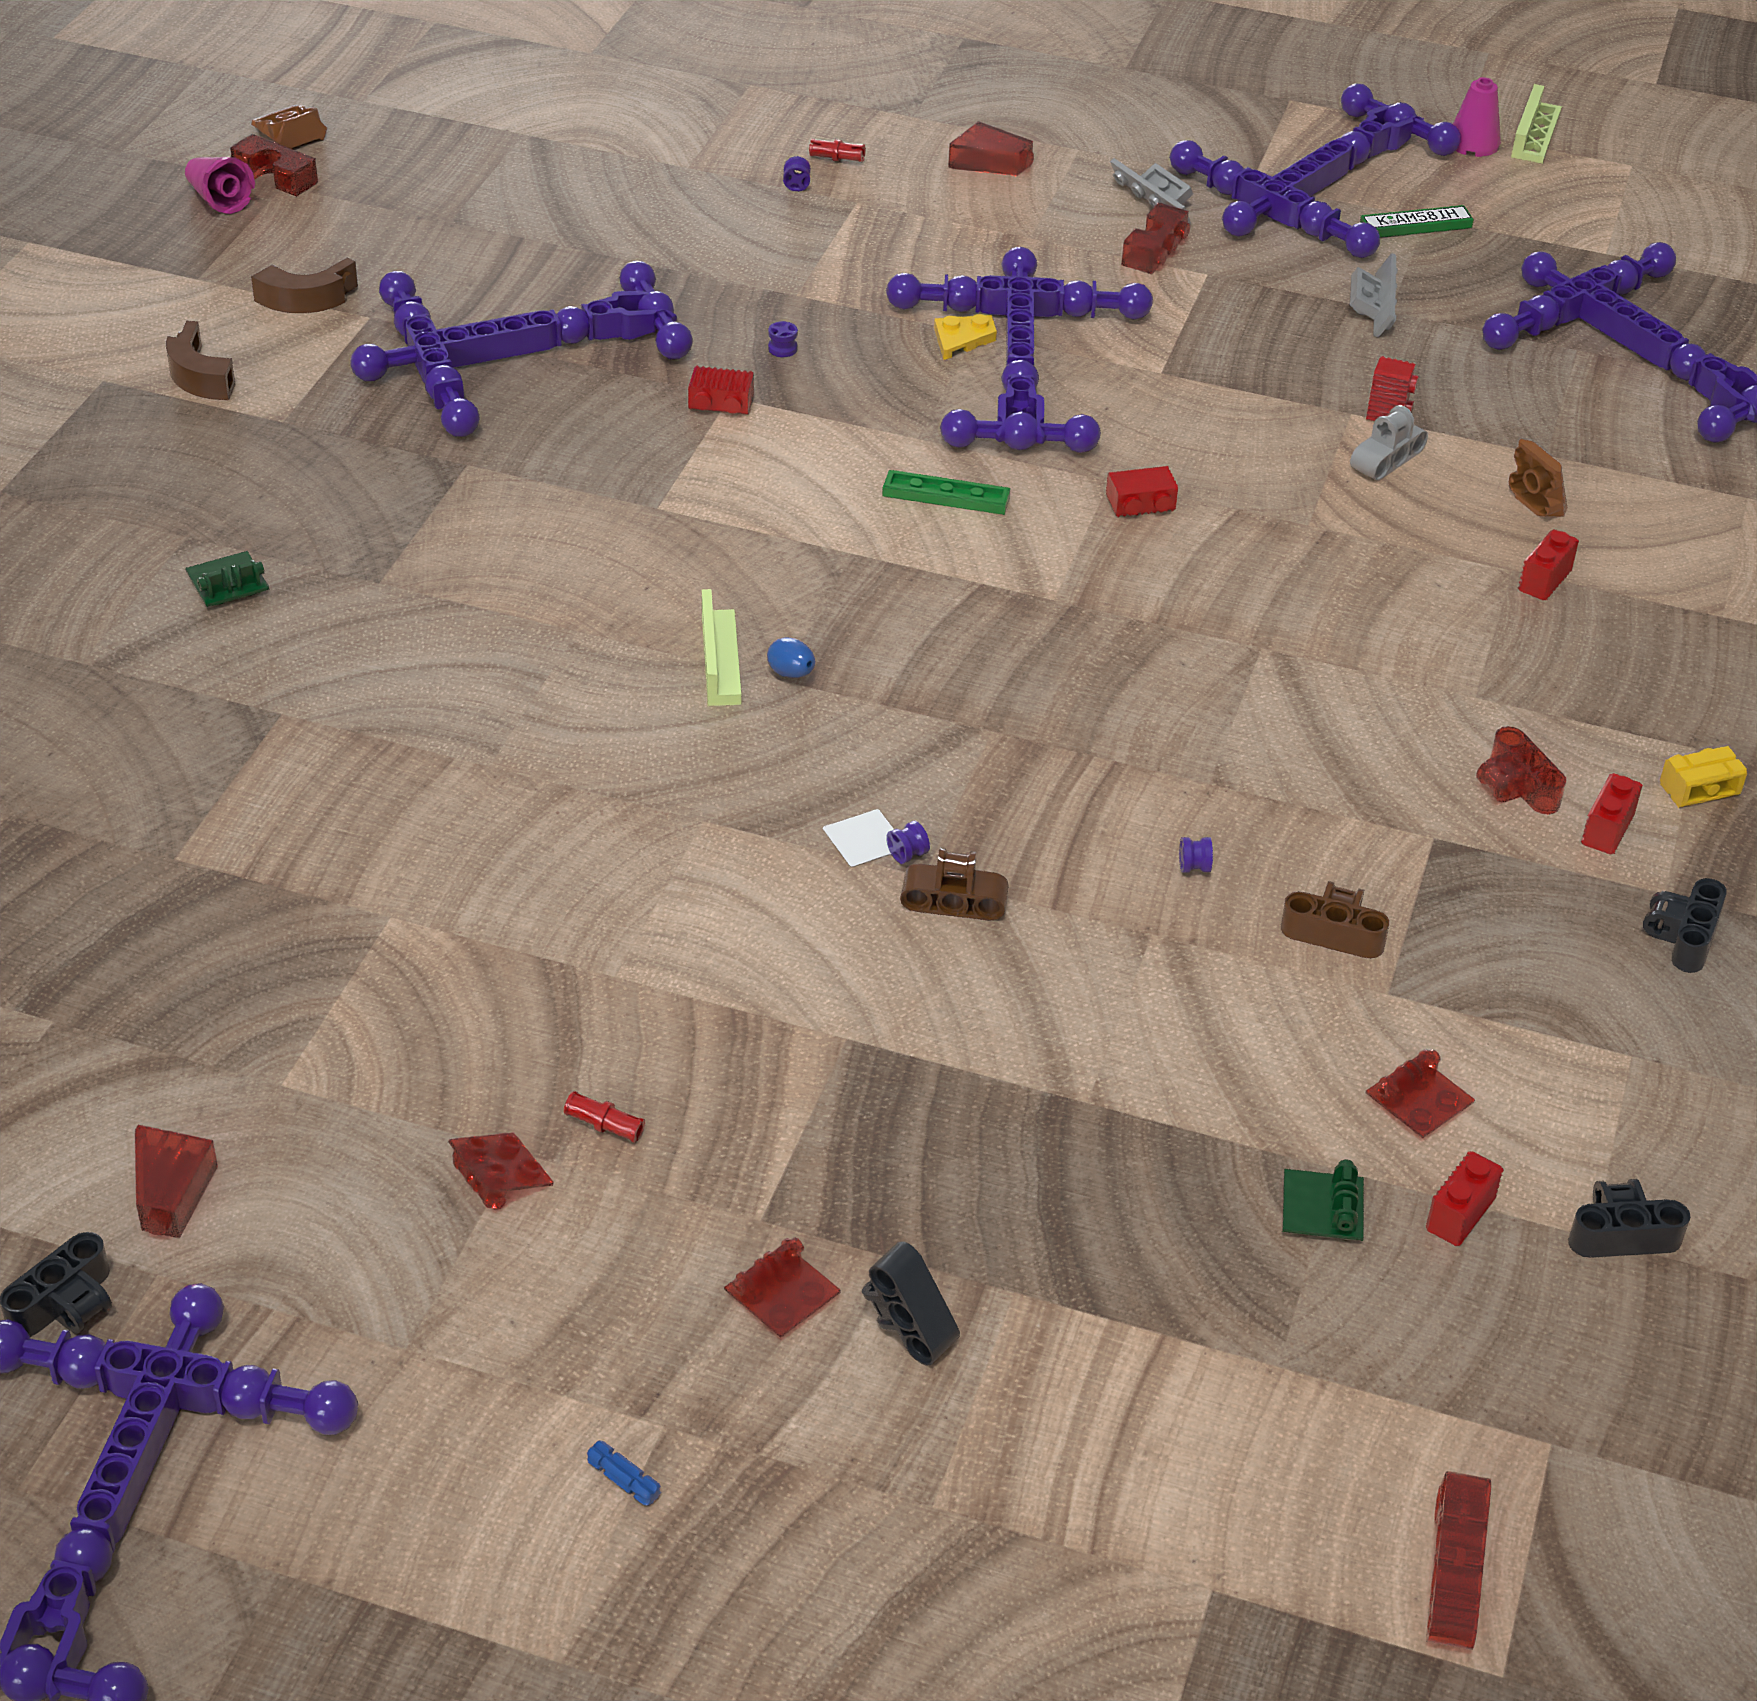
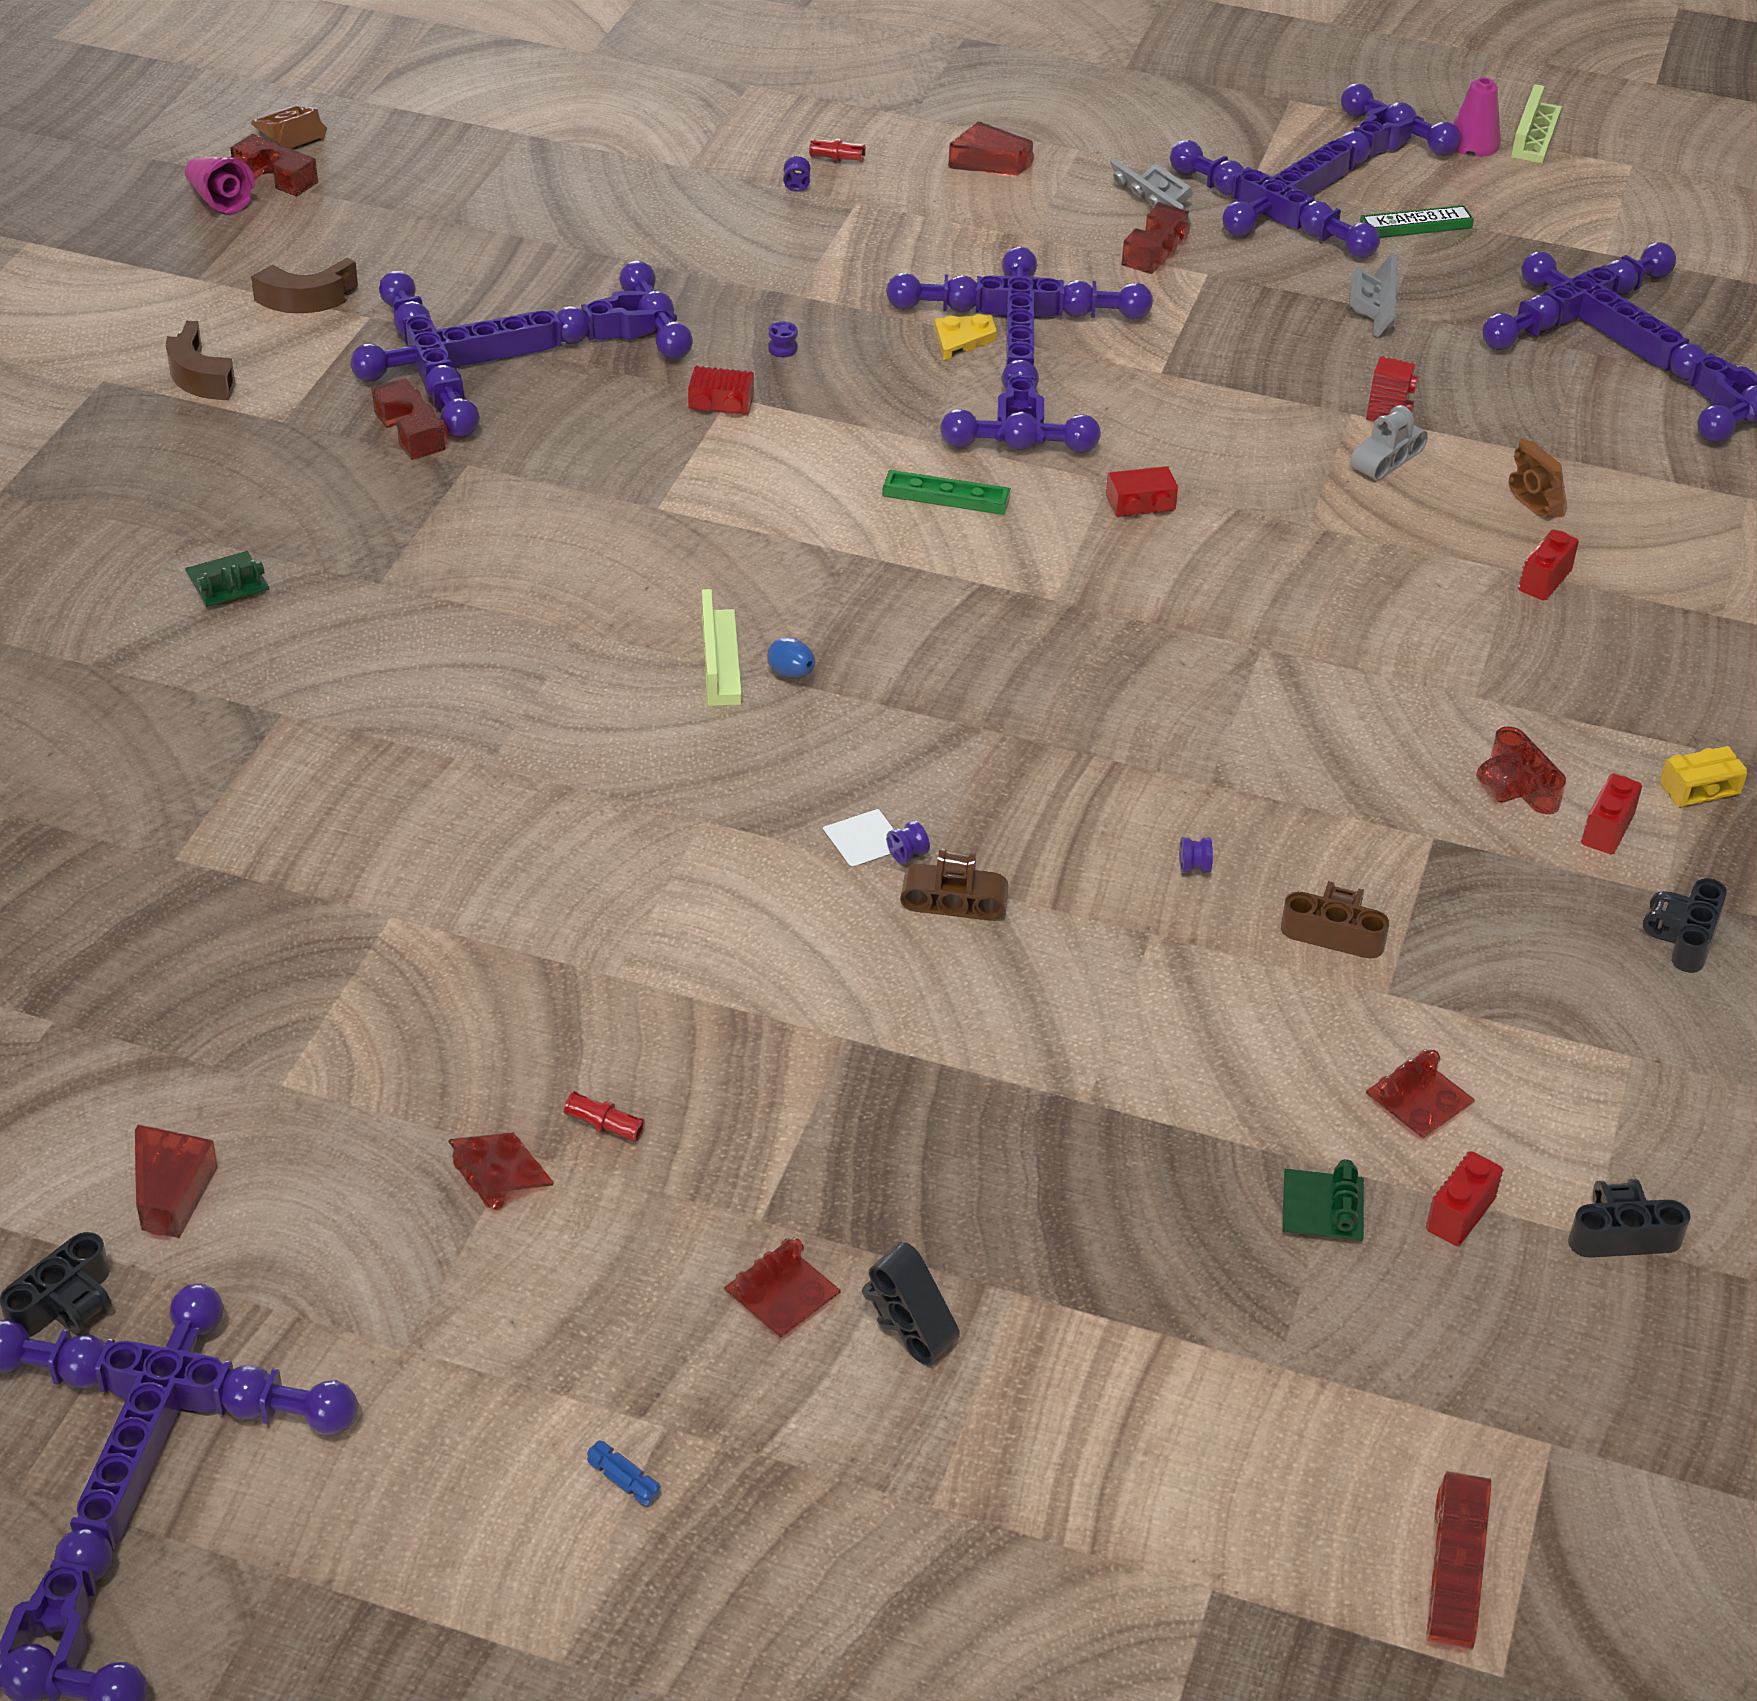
(417, 425): none -> clear red arch

